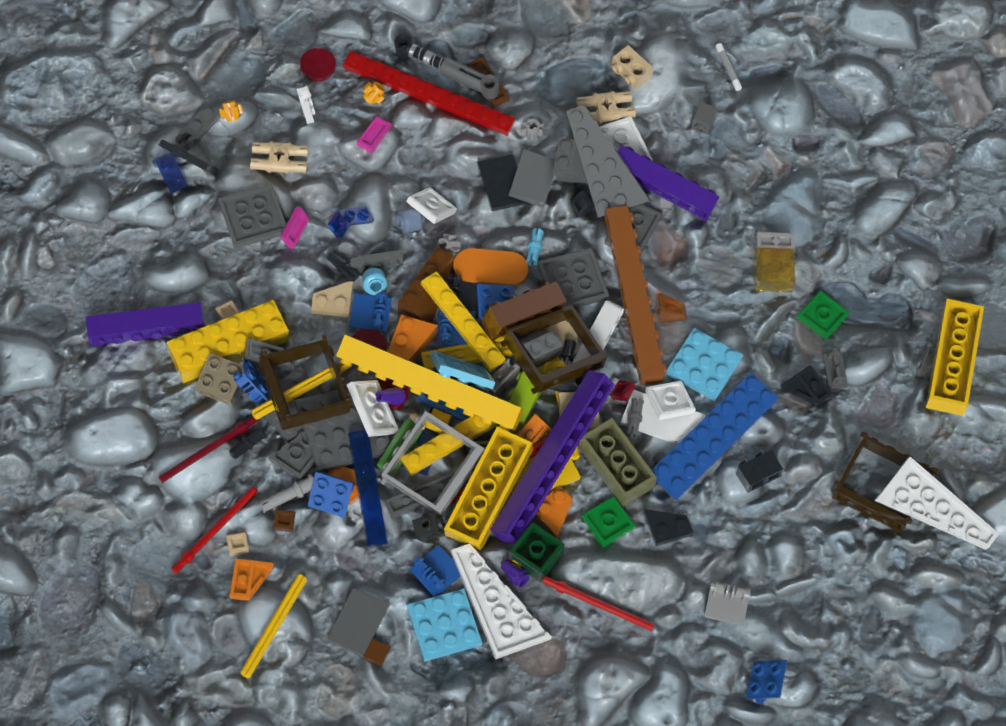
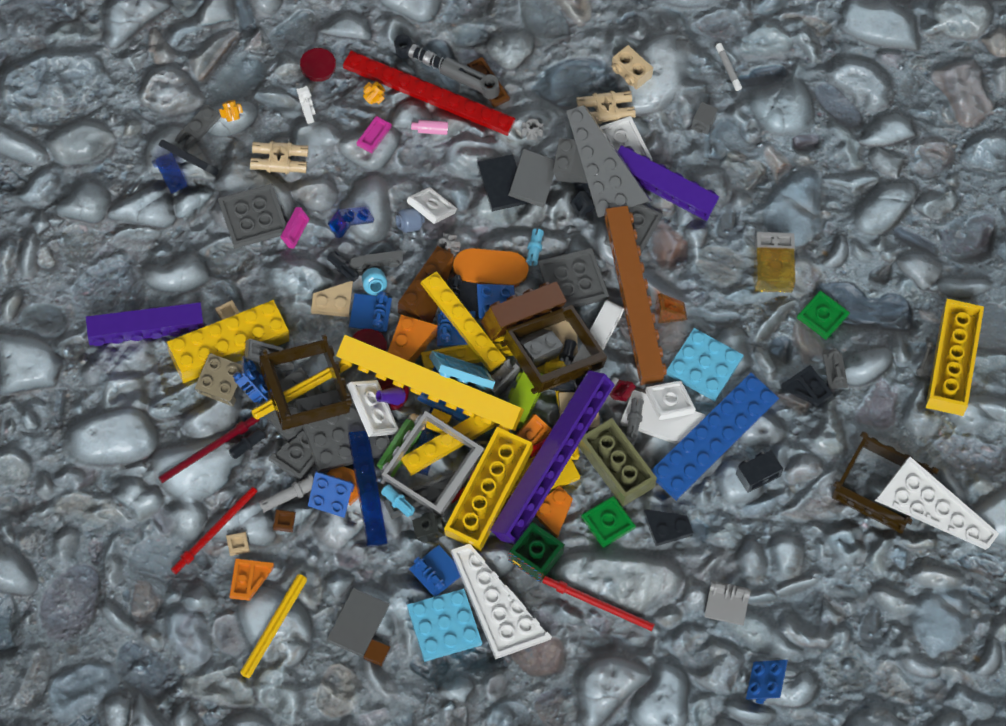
(398, 500): none -> medium azure axle
(430, 127): none -> bright pink cylinder
(515, 573): dark purple cone -> none

